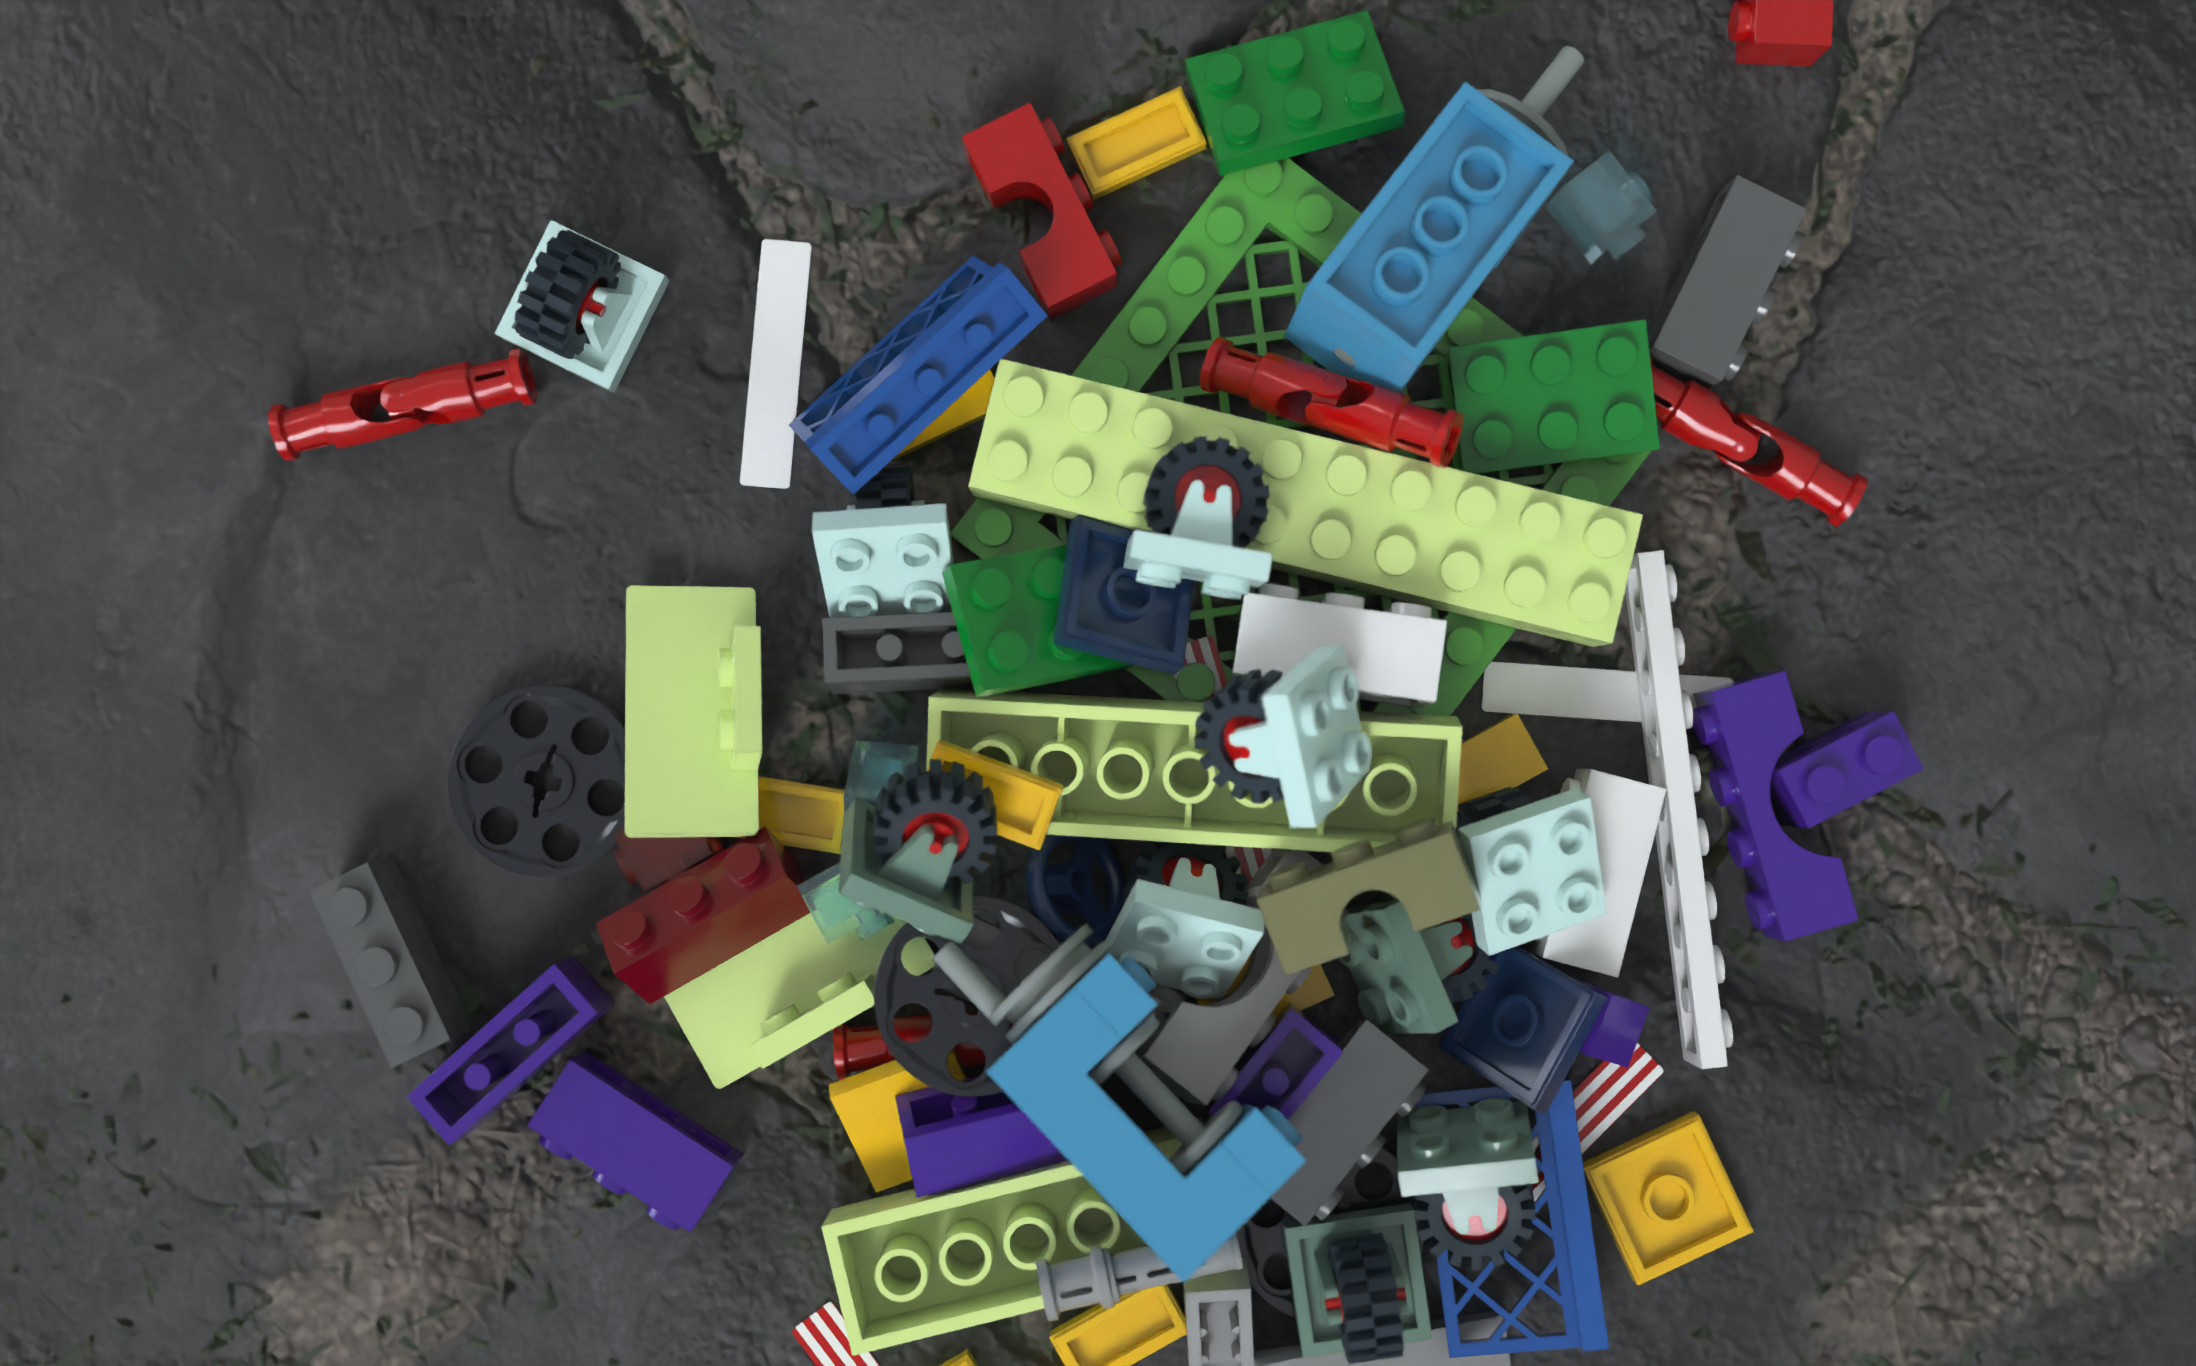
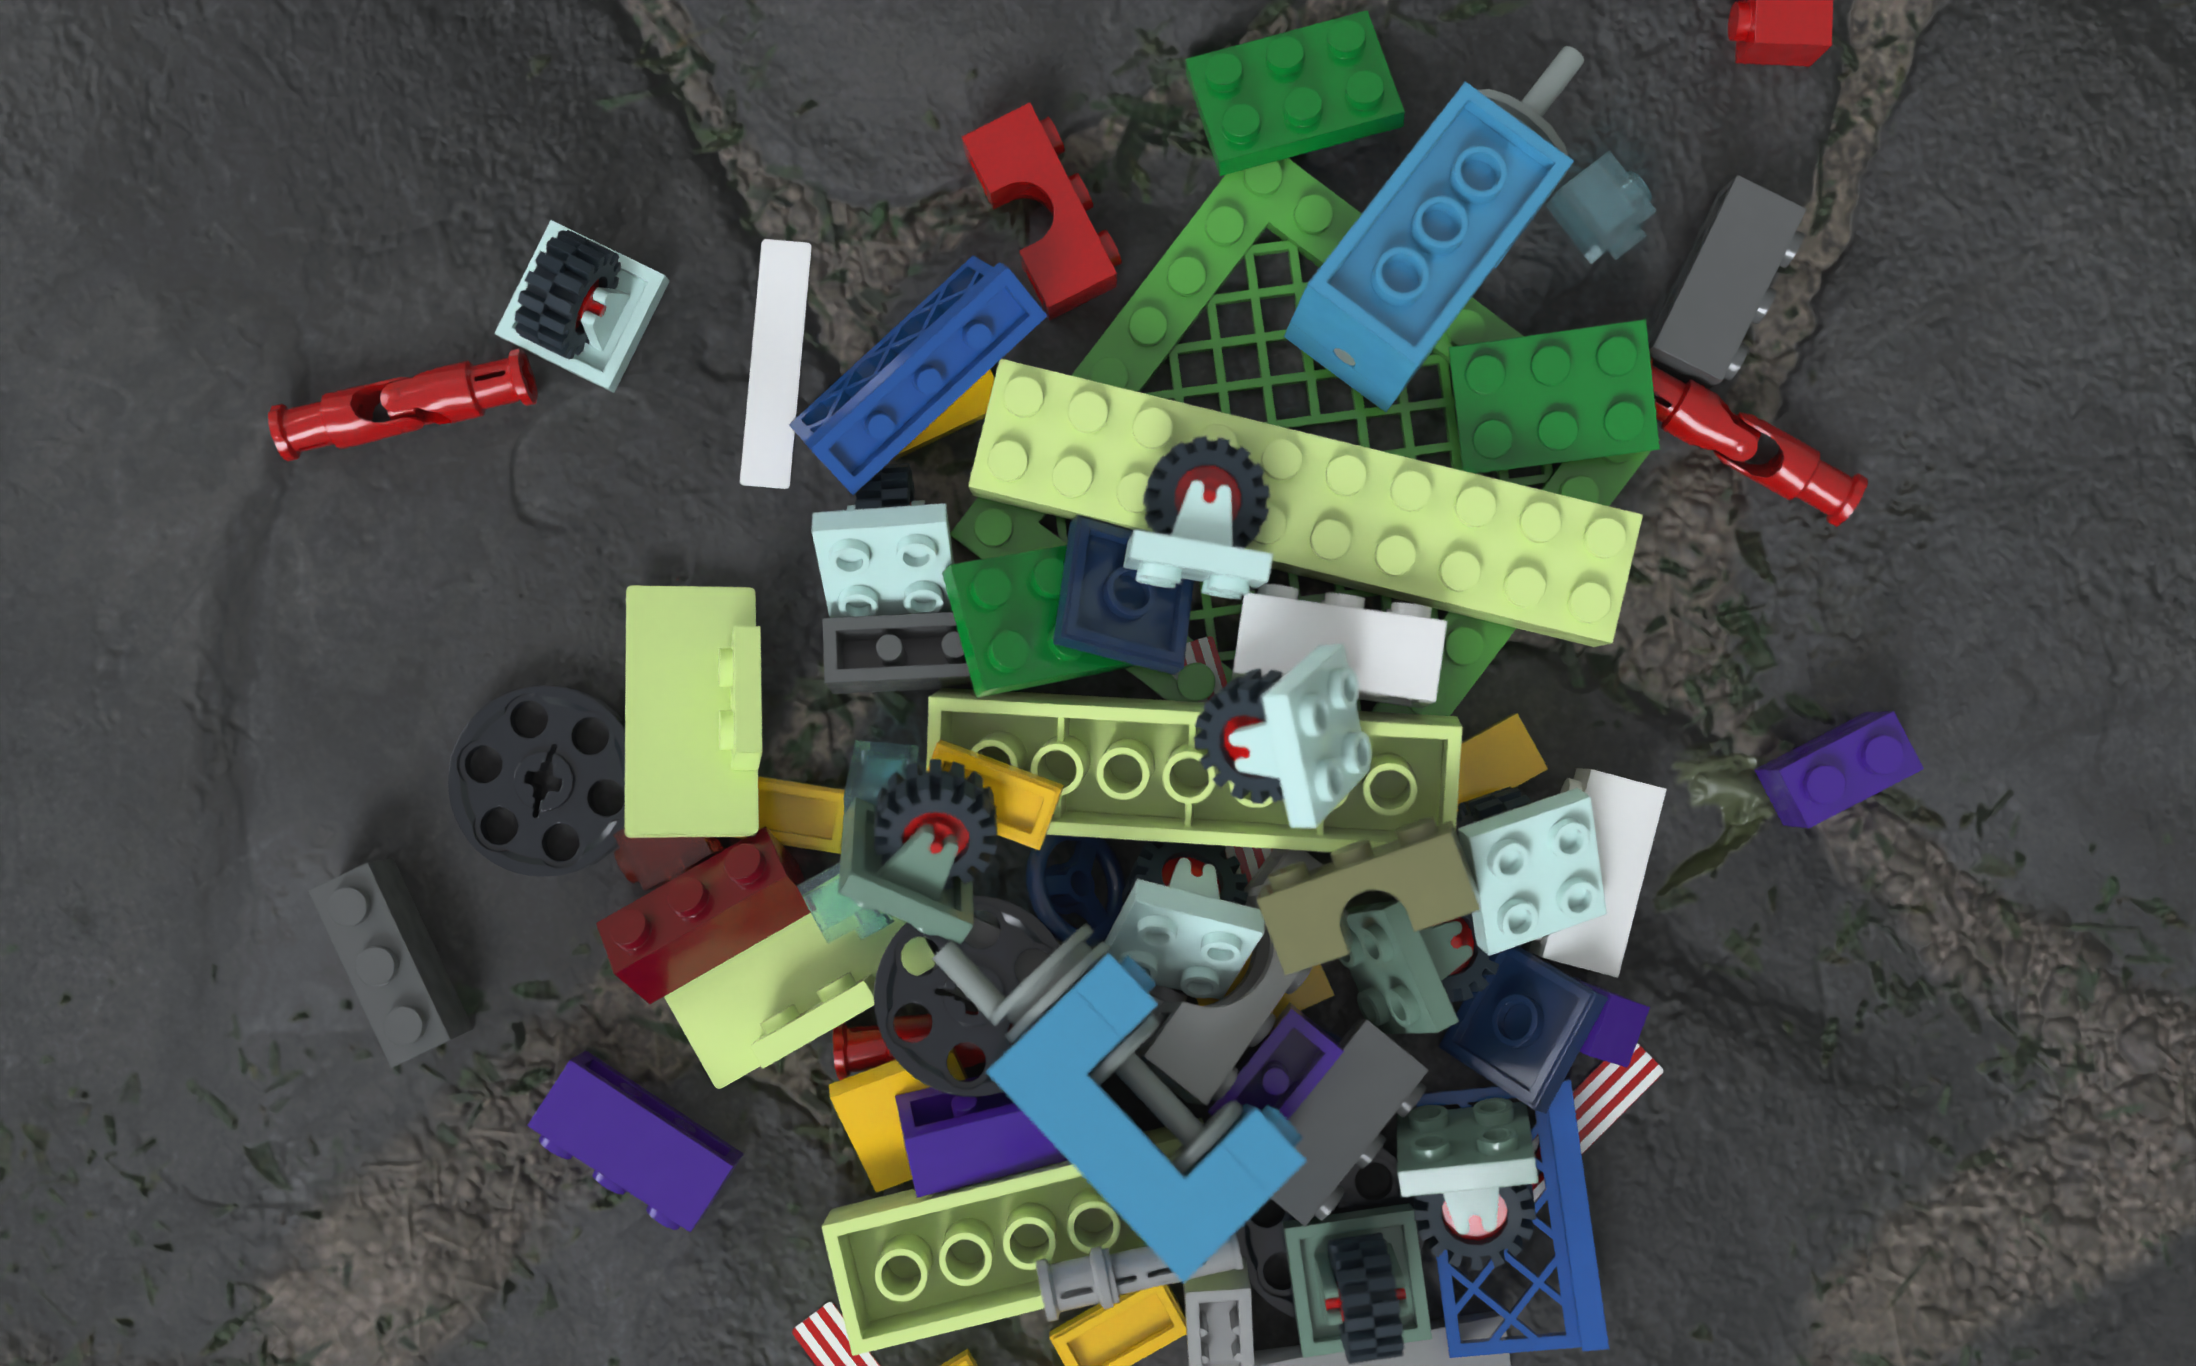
(510, 1049): dark purple brick -> none
(1136, 143): yellow tile -> none
(1376, 413): red piece -> none
(1573, 691): white sticker -> none
(1666, 1198): yellow tile -> none
(1679, 833): white plate -> none
(1746, 733): dark purple arch -> none

